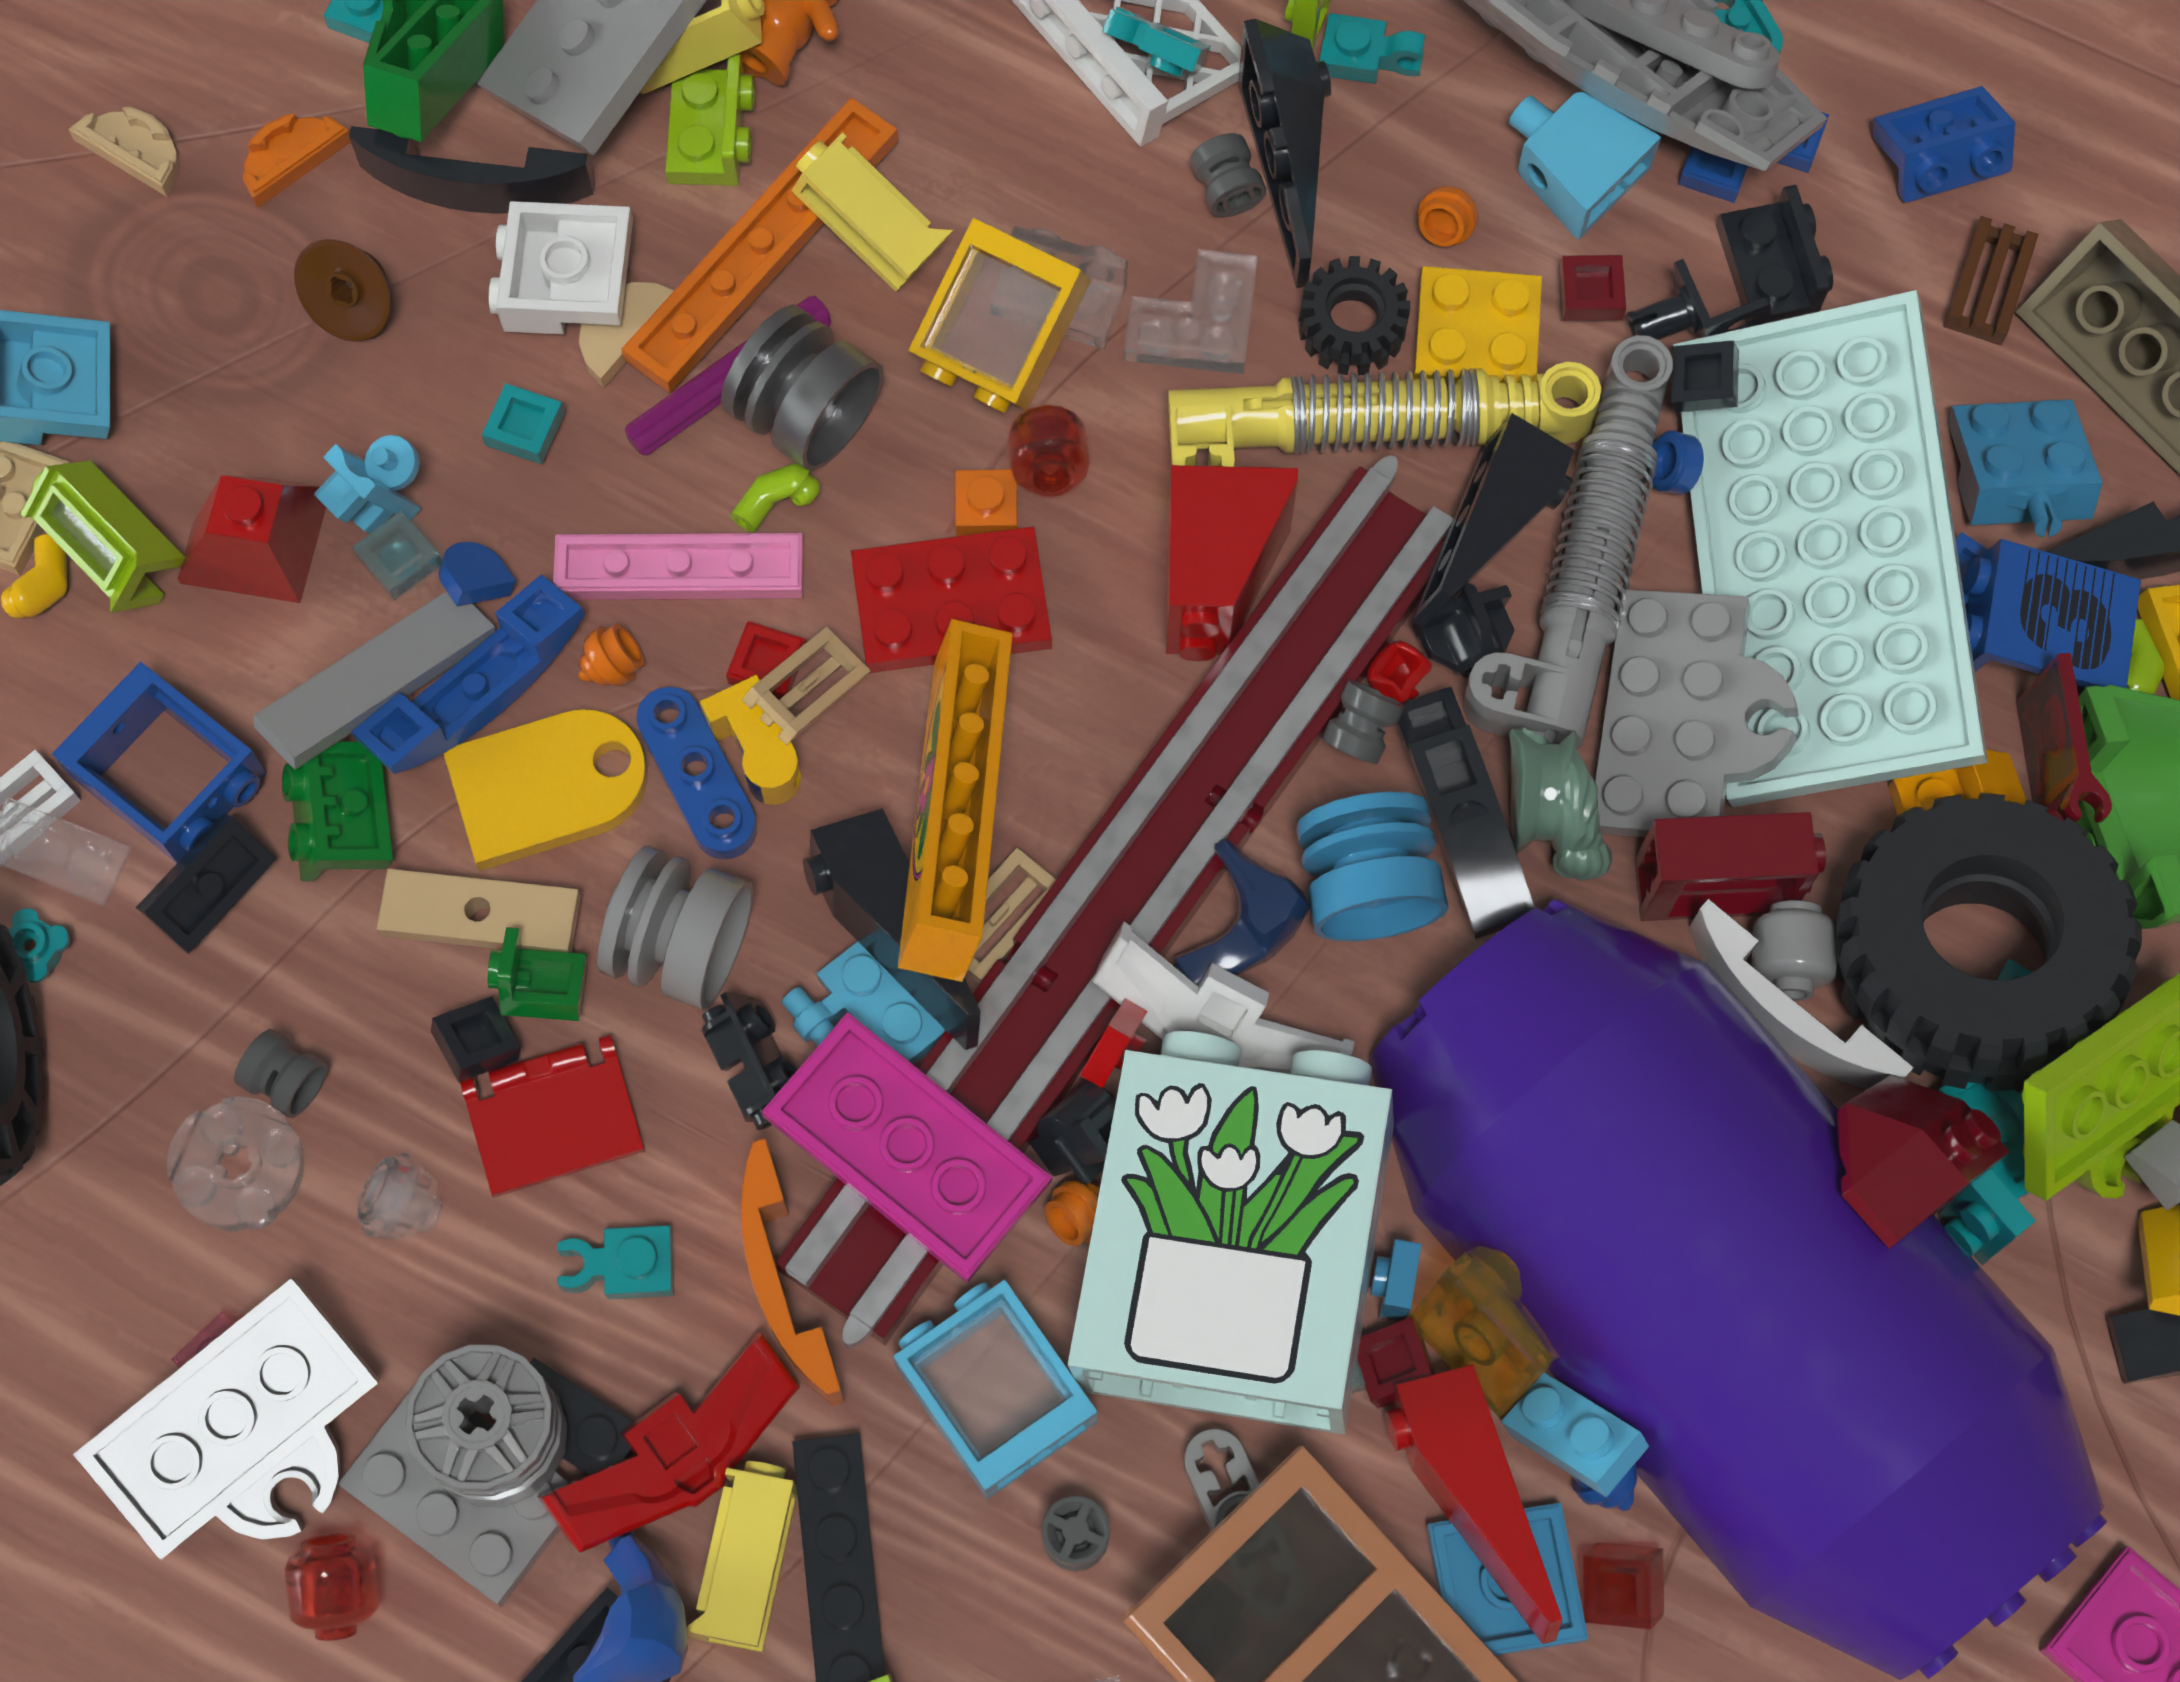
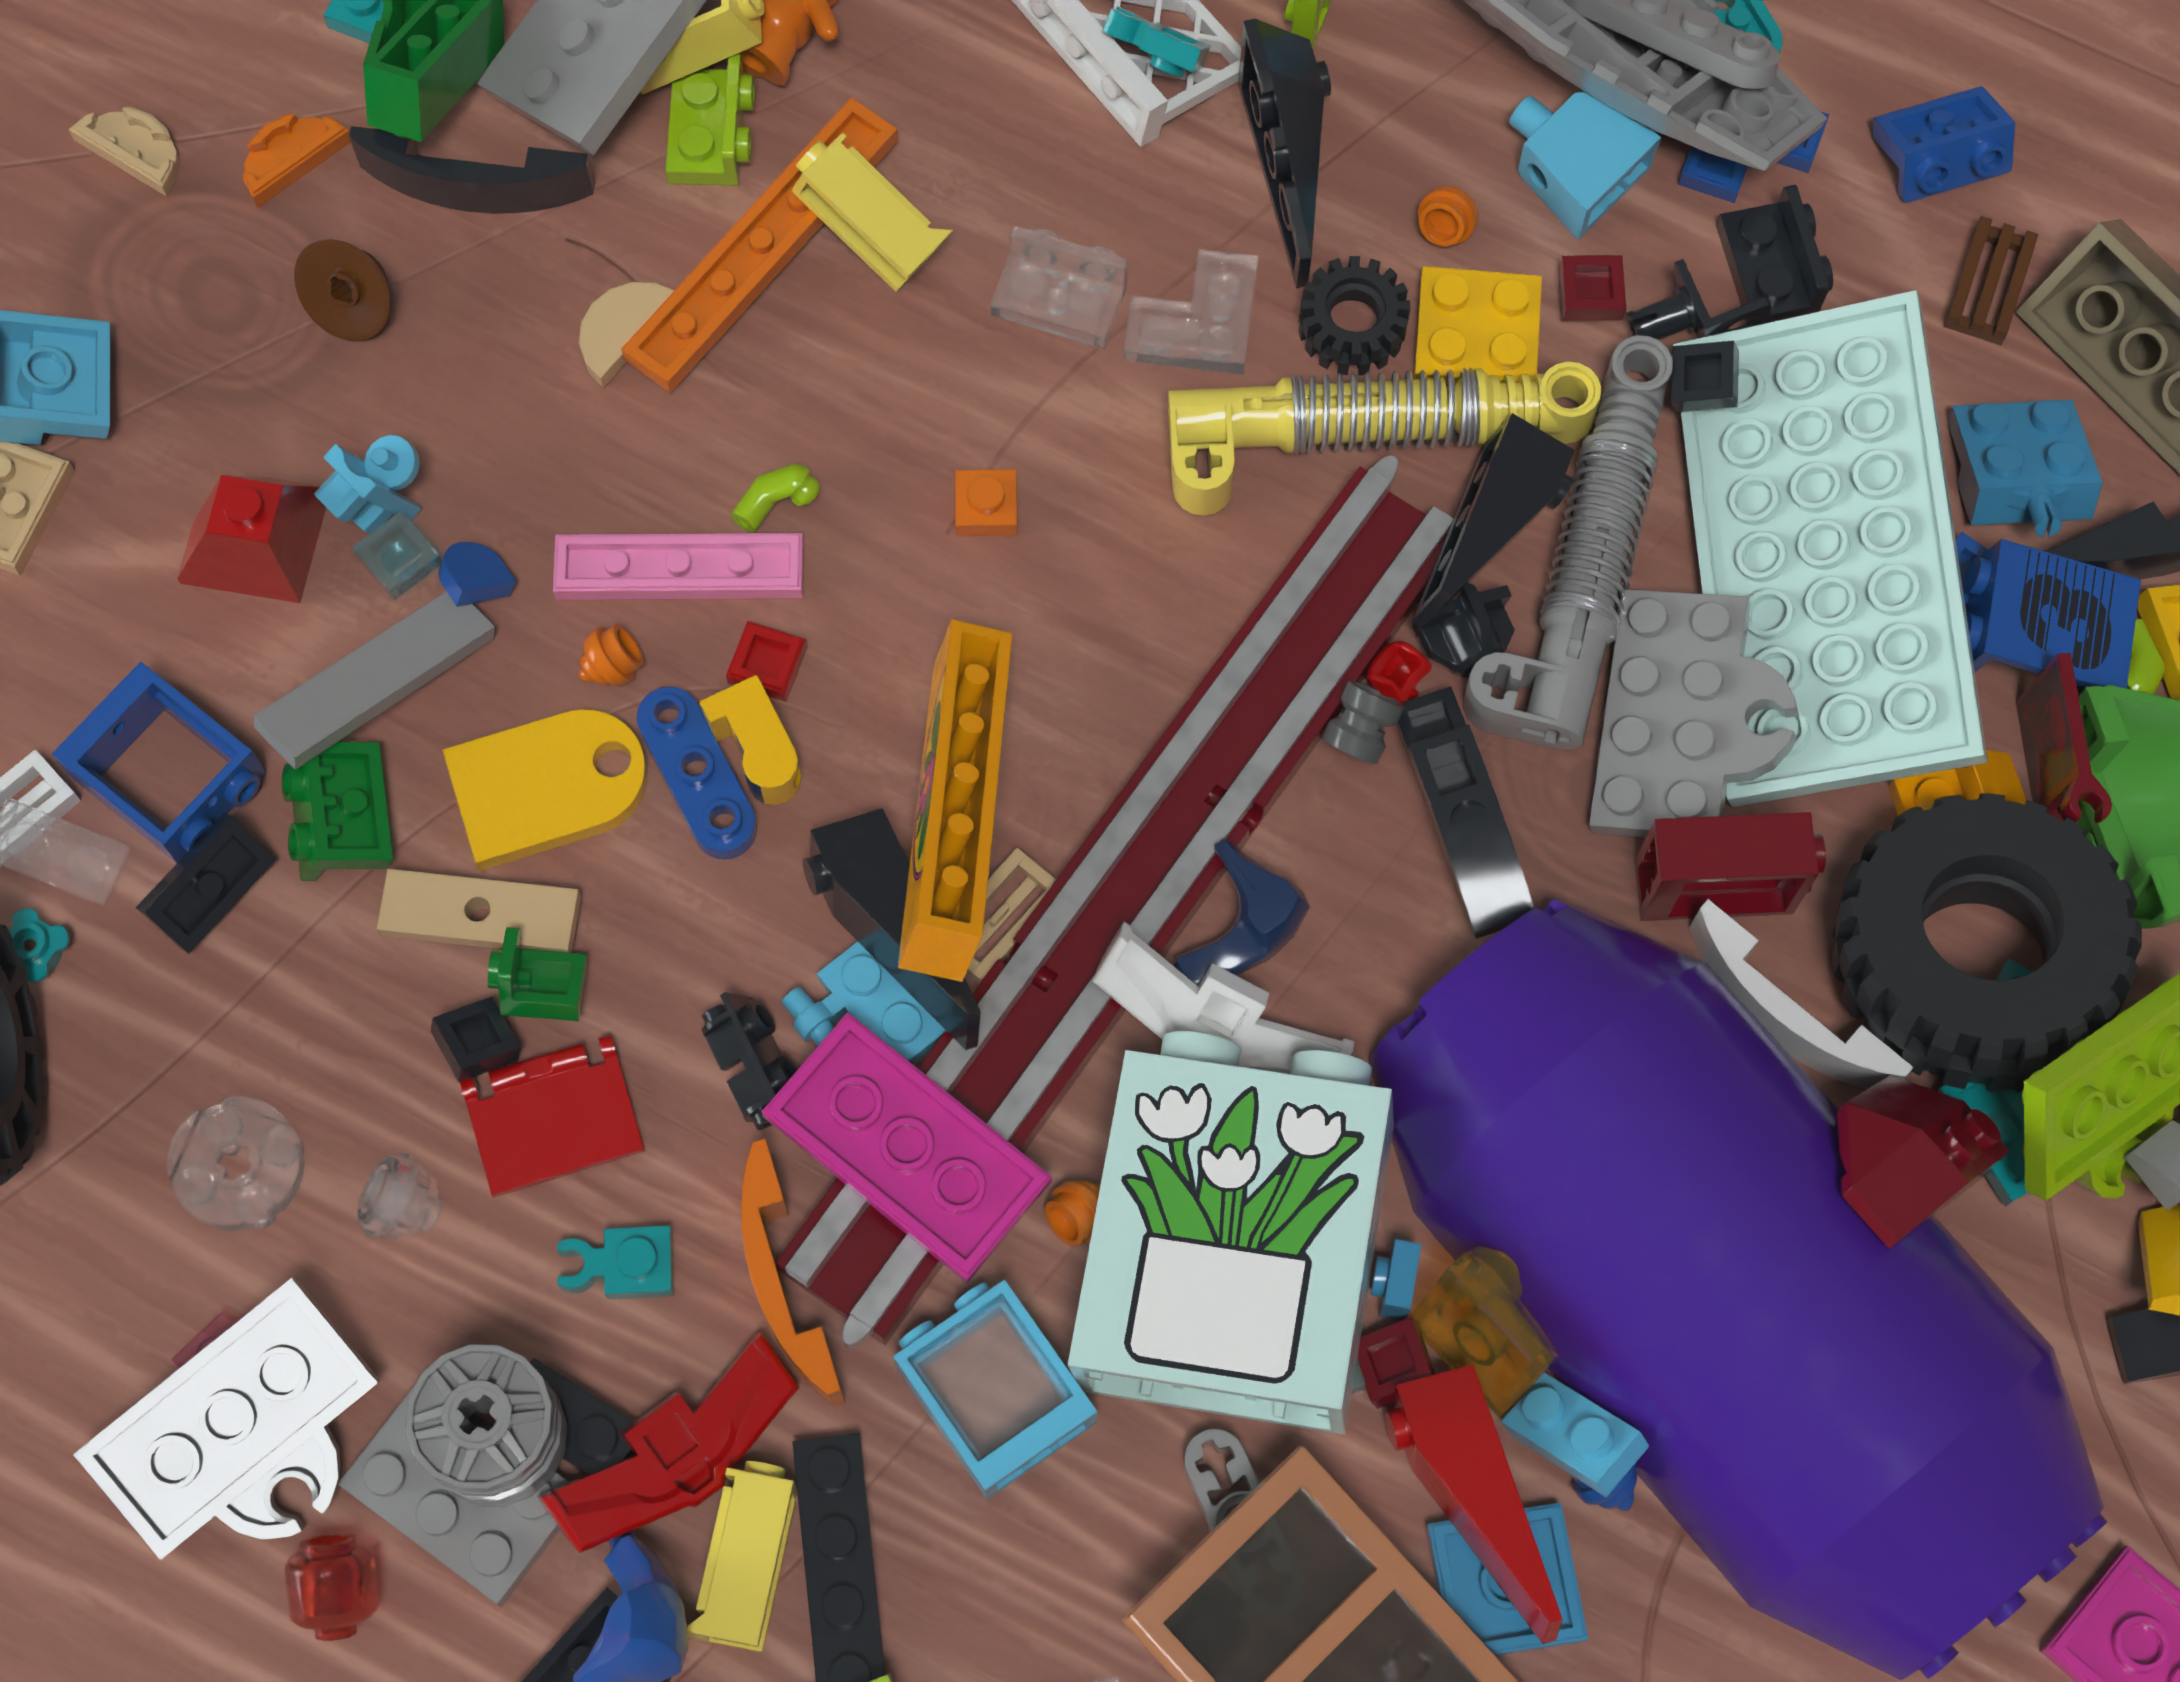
(40, 585): yellow arm -> none
(102, 532): lime window -> none
(280, 1073): dark grey wheel -> none
(477, 687): blue slope -> none
(523, 423): teal plate -> none
(561, 266): white plate -> none
(662, 922): light grey wheel -> none
(696, 396): magenta axle -> none
(778, 710): tan tile -> none
(802, 387): flat silver wheel -> none
(917, 588): red plate -> none
(998, 317): window -> none
(1048, 450): clear red head -> none
(1071, 1517): dark grey wheel -> none
(1077, 1133): black piece -> none
(1116, 1039): red plate -> none
(1220, 550): red slope -> none
(1229, 179): dark grey wheel -> none
(1359, 47): teal plate -> none
(1371, 867): dark azure wheel -> none
(1557, 804): sand green piece -> none
(1623, 1585): clear red slope -> none
(1678, 462): blue tile -> none
(1795, 948): light grey head -> none
(1986, 1217): teal plate -> none

